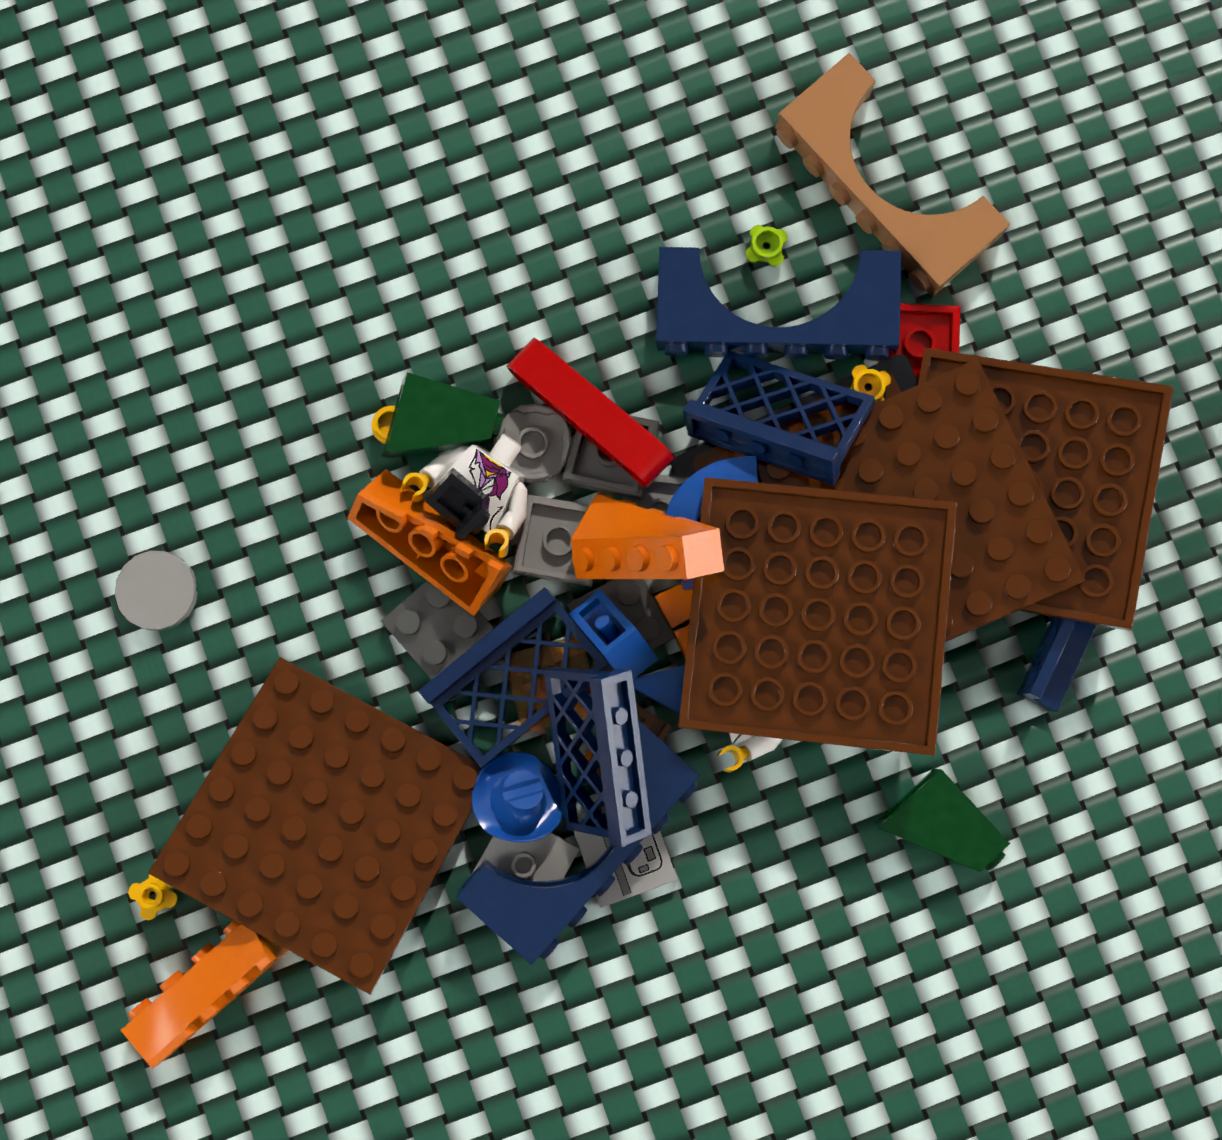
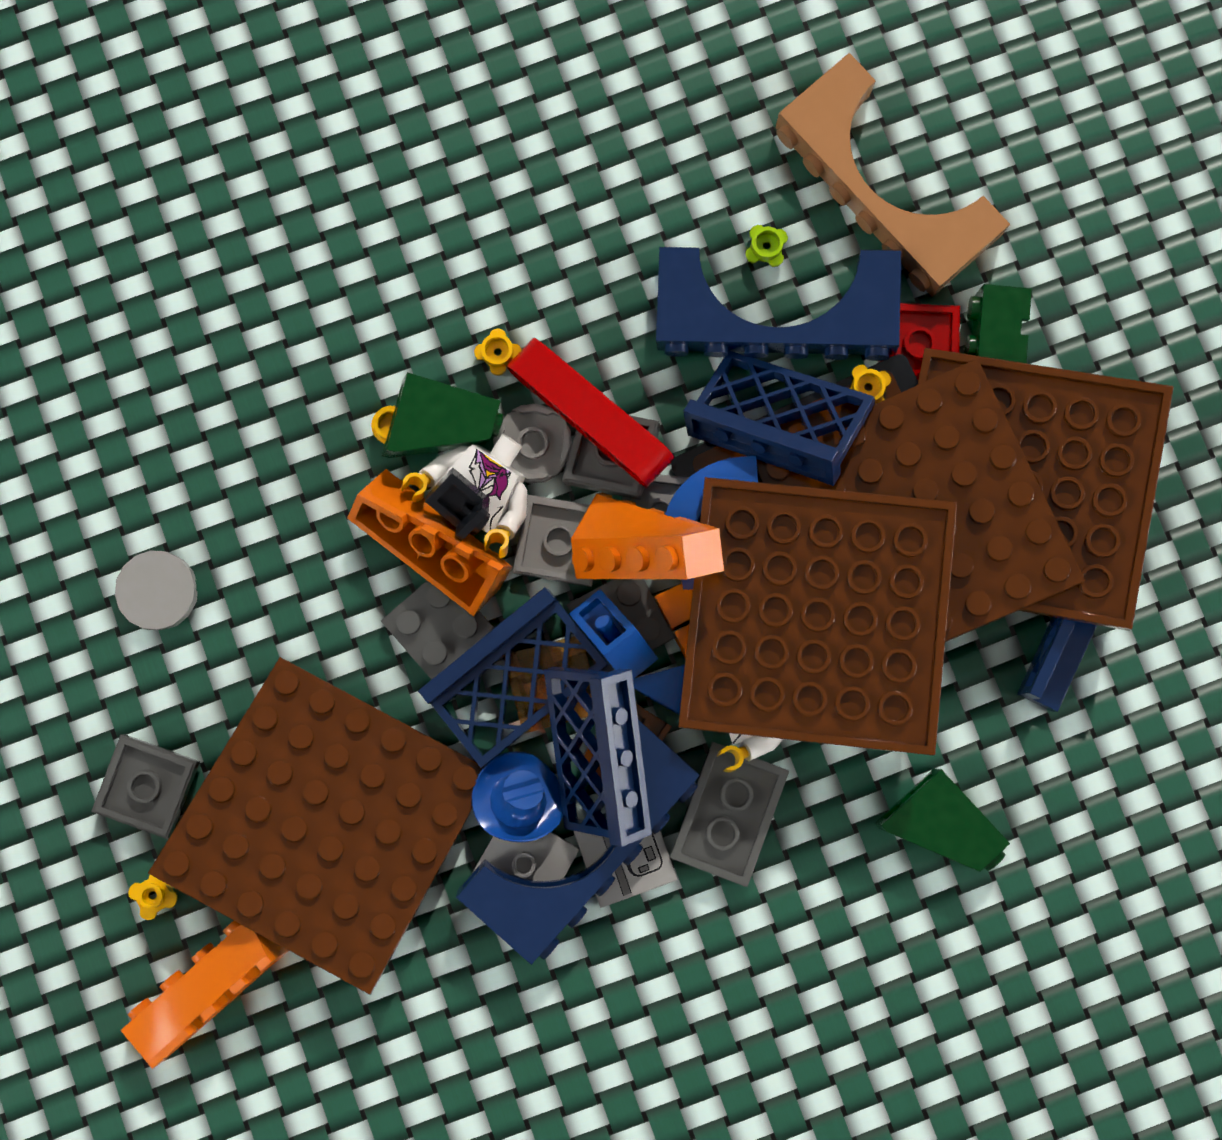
(145, 786): none -> dark grey plate
(497, 340): none -> yellow plate
(729, 816): none -> dark grey plate
(997, 322): none -> dark green brick

